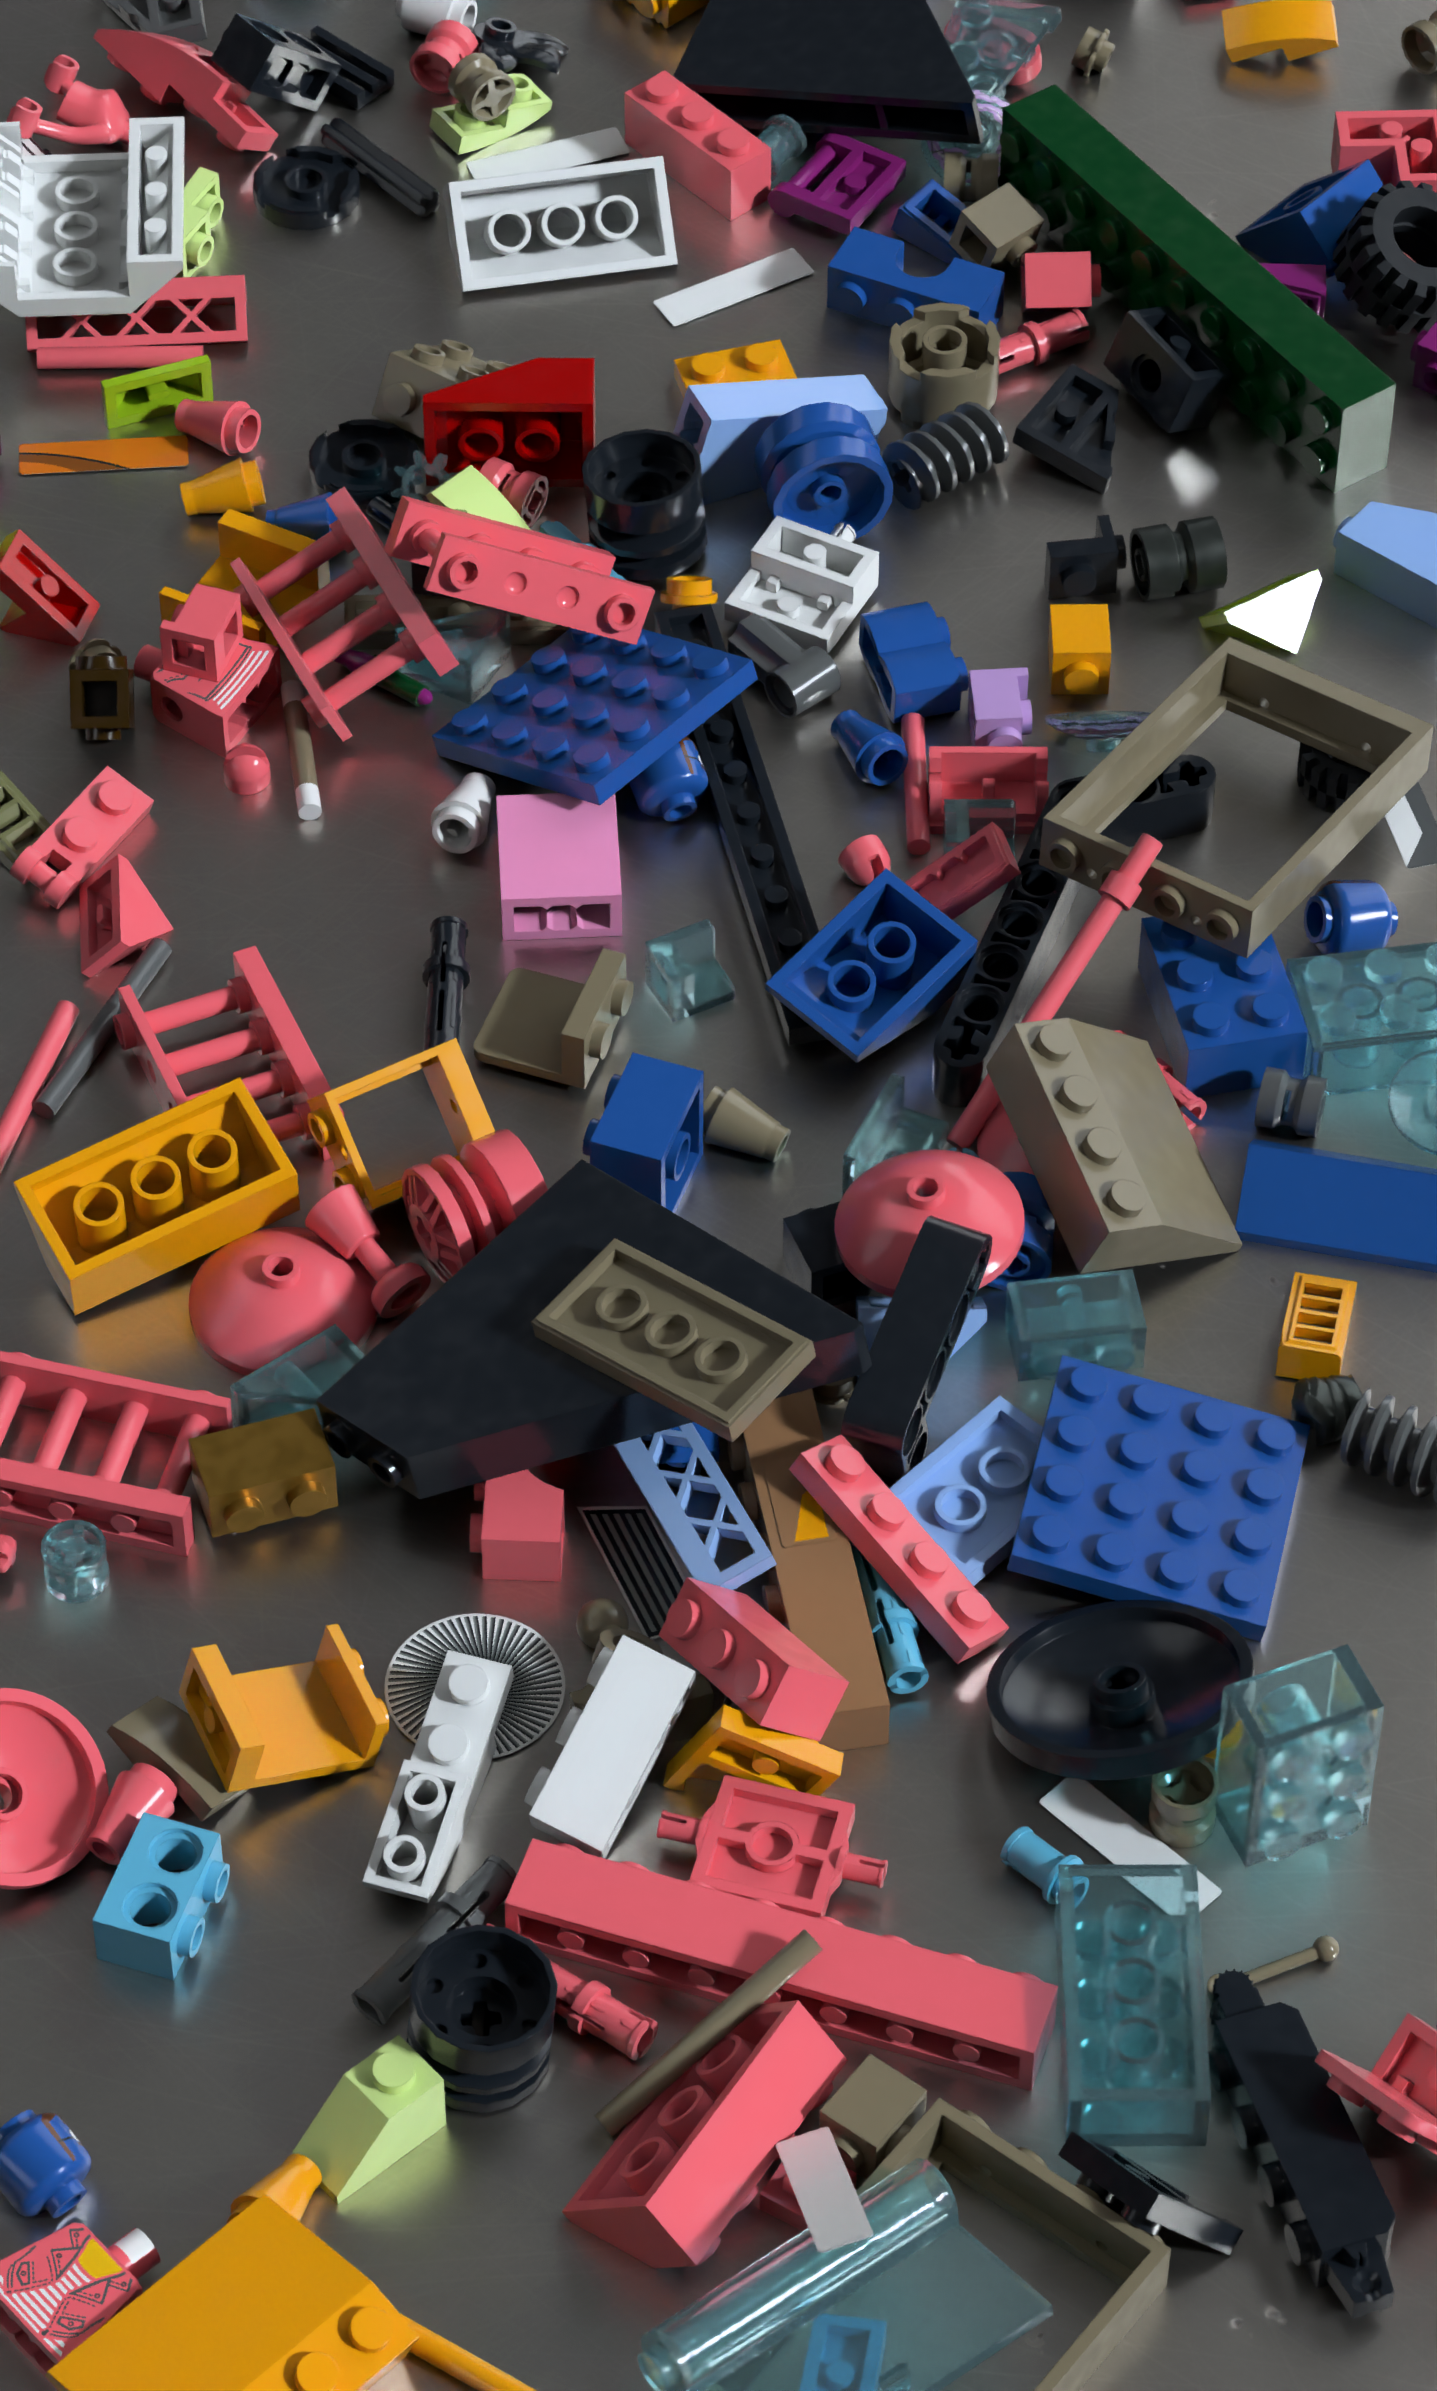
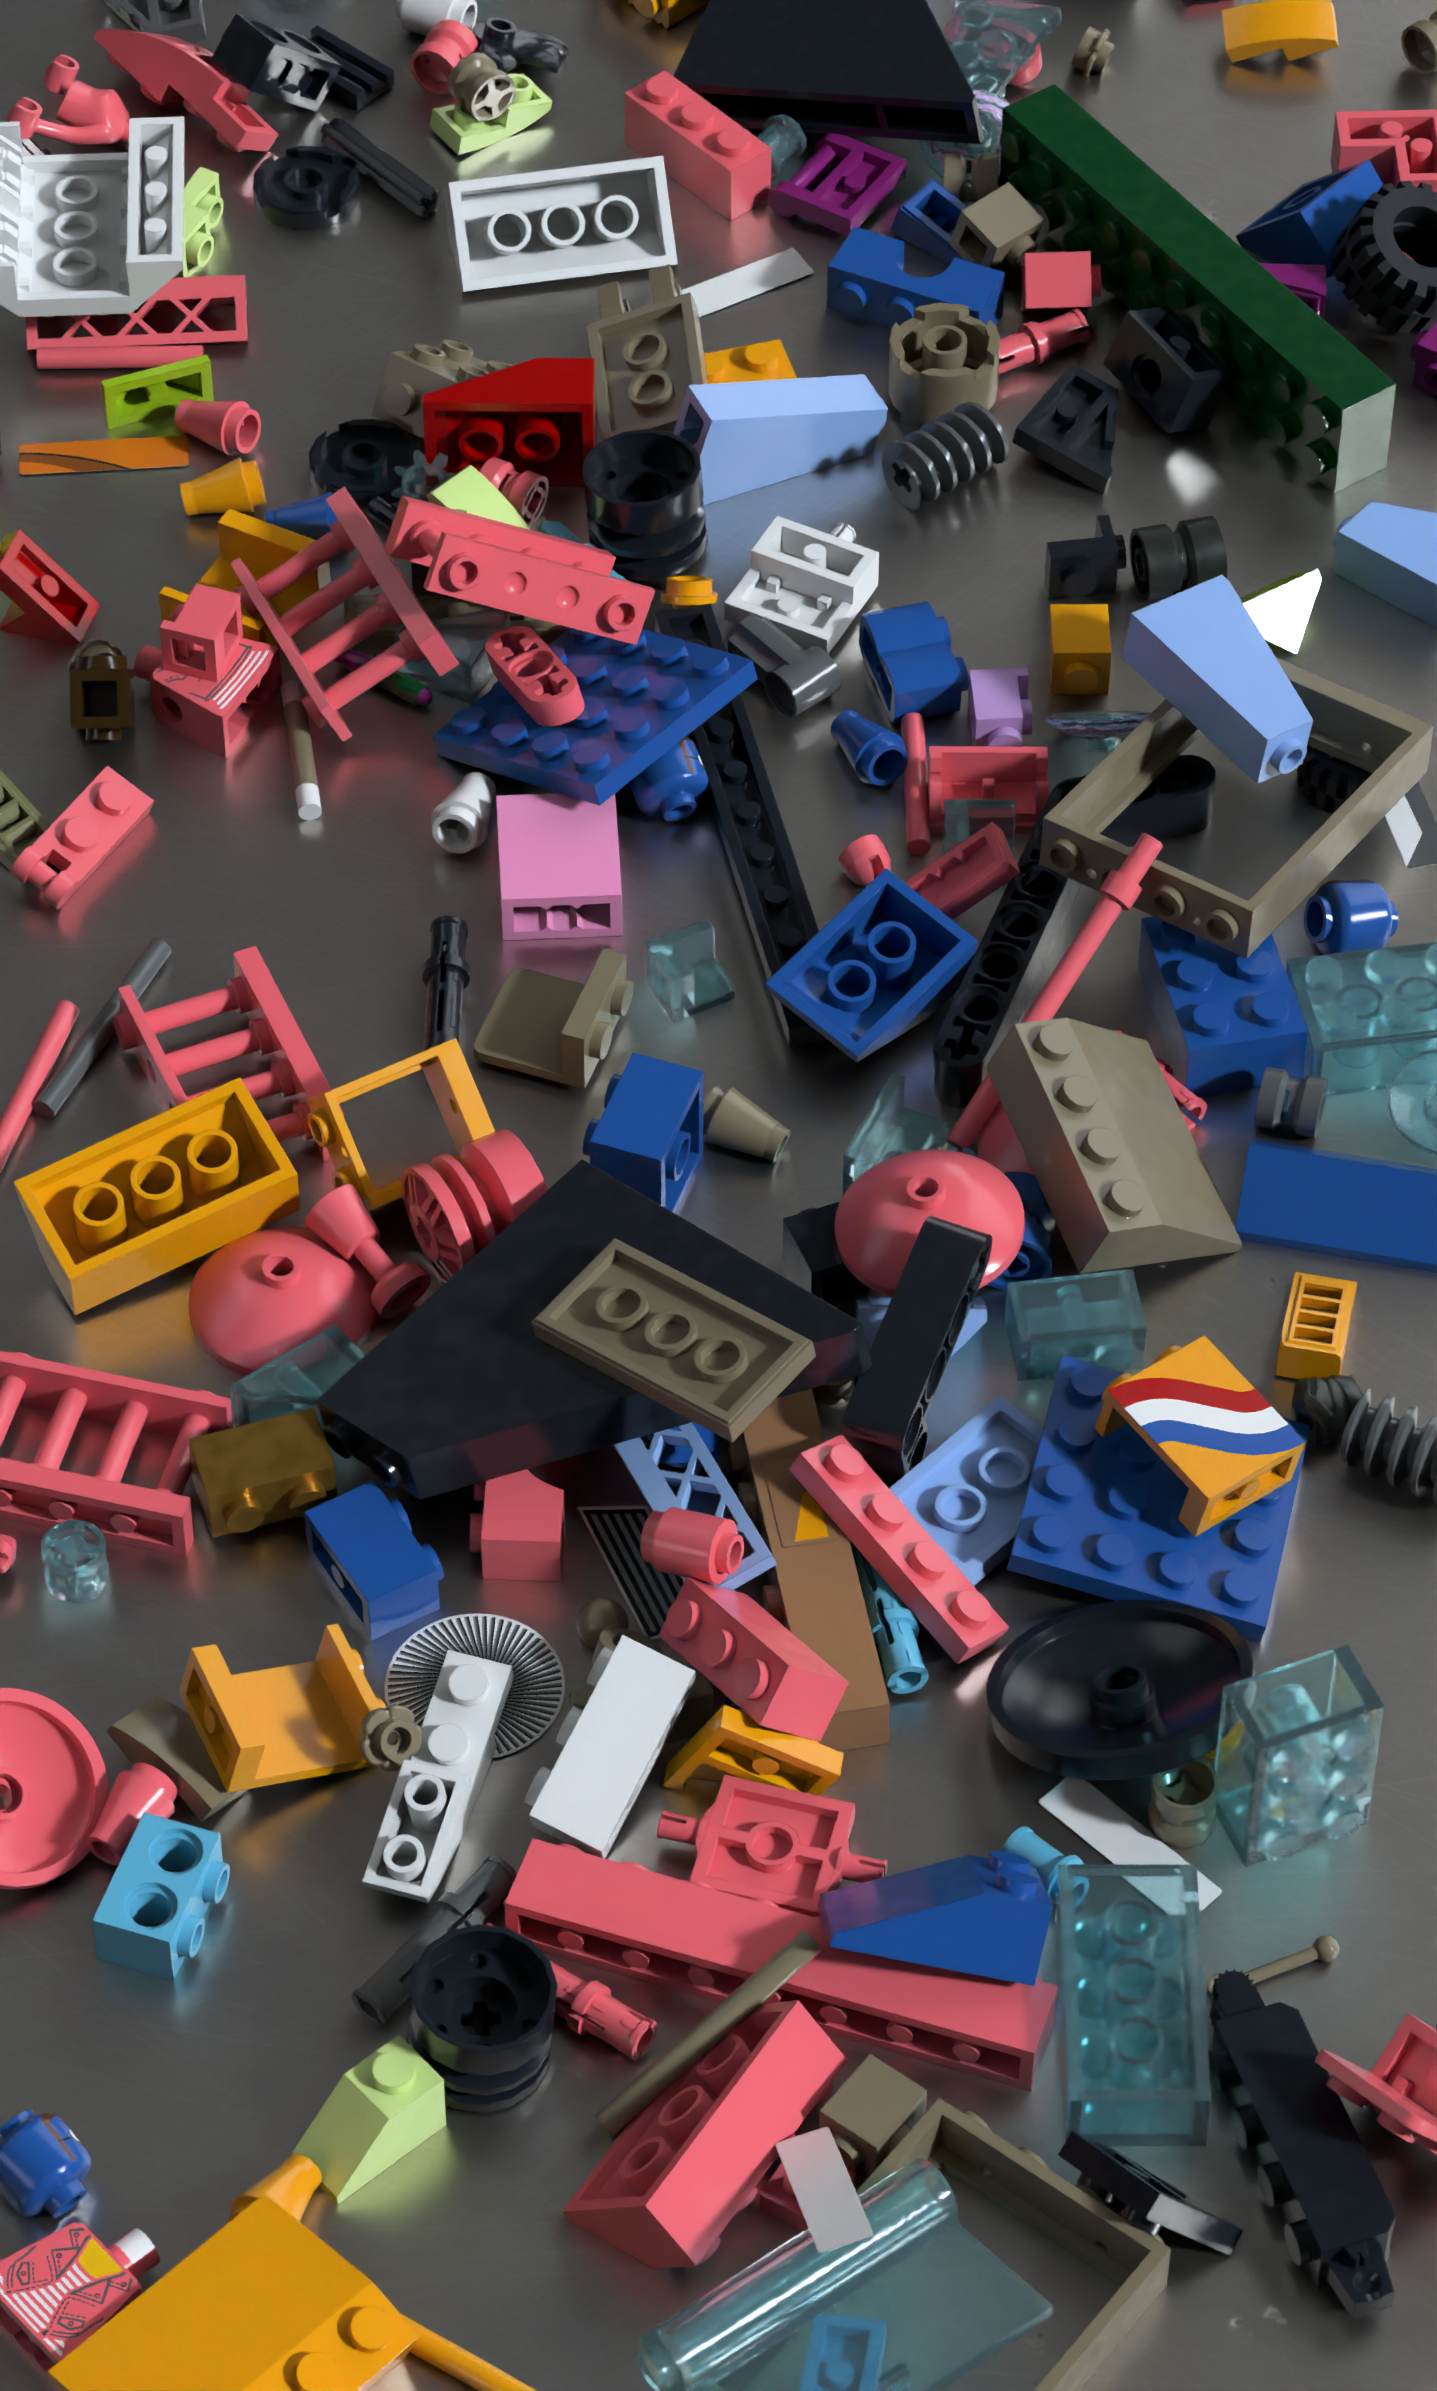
(116, 916): coral slope -> none
(246, 769): coral hinge -> none
(374, 1559): none -> blue brick
(375, 1729): none -> dark tan plate
(535, 676): none -> coral beam
(552, 155): white sticker -> none
(645, 356): none -> dark tan tile
(692, 1544): none -> coral brick
(824, 469): blue wheel -> none
(948, 1915): none -> blue slope
(1206, 1429): none -> panel
(1221, 676): none -> light blue slope

